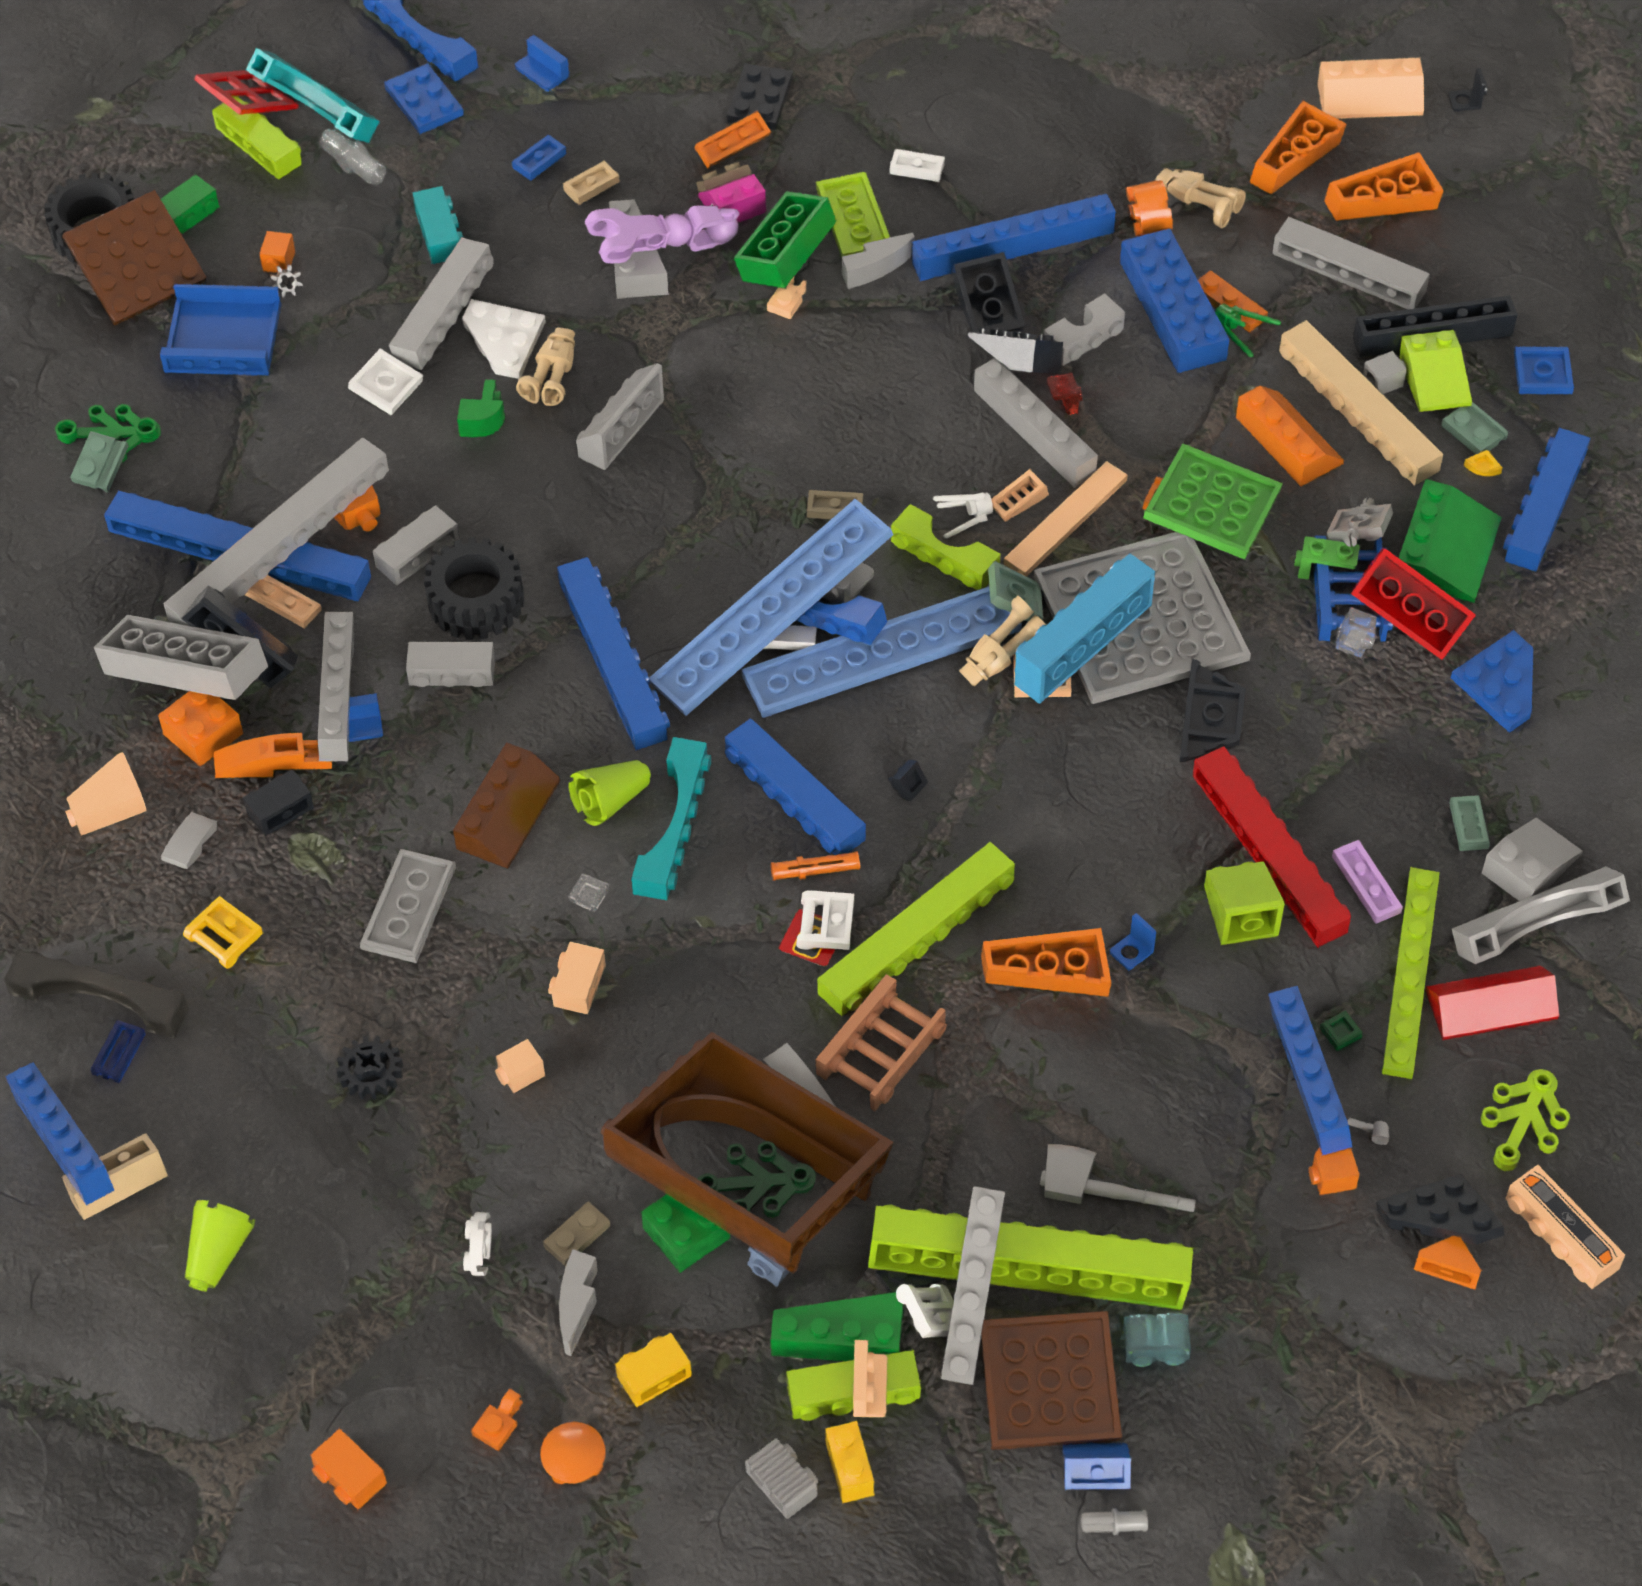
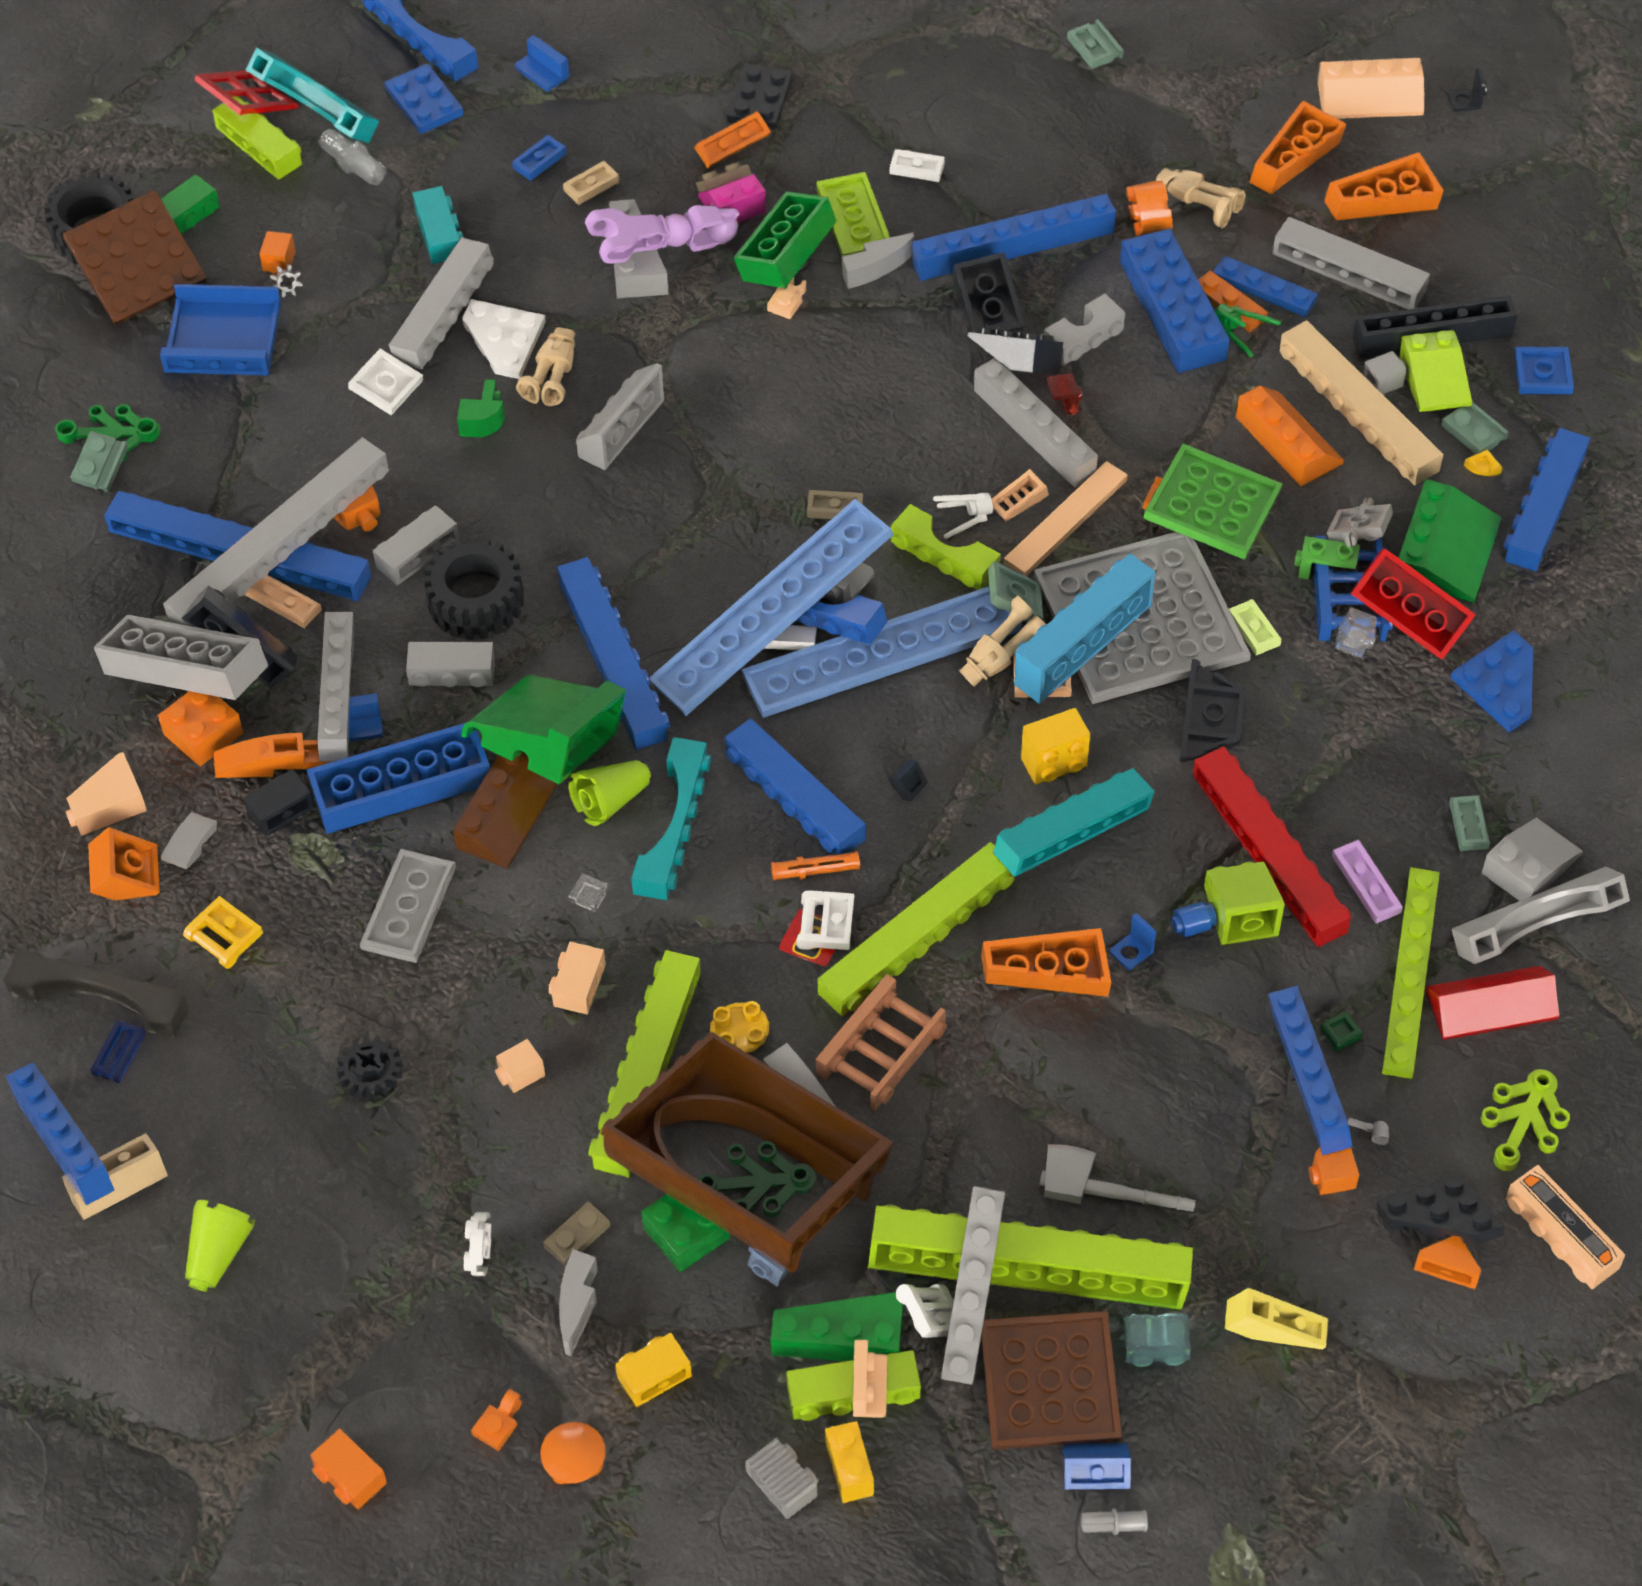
(123, 866): none -> orange slope
(398, 777): none -> blue brick
(550, 722): none -> green panel
(653, 1042): none -> lime brick
(741, 1025): none -> yellow dish
(1055, 746): none -> yellow brick
(1073, 821): none -> teal brick
(1095, 44): none -> sand green plate
(1193, 919): none -> blue brick
(1255, 627): none -> yellowish green plate
(1266, 286): none -> blue plate
(1274, 1320): none -> light yellow slope

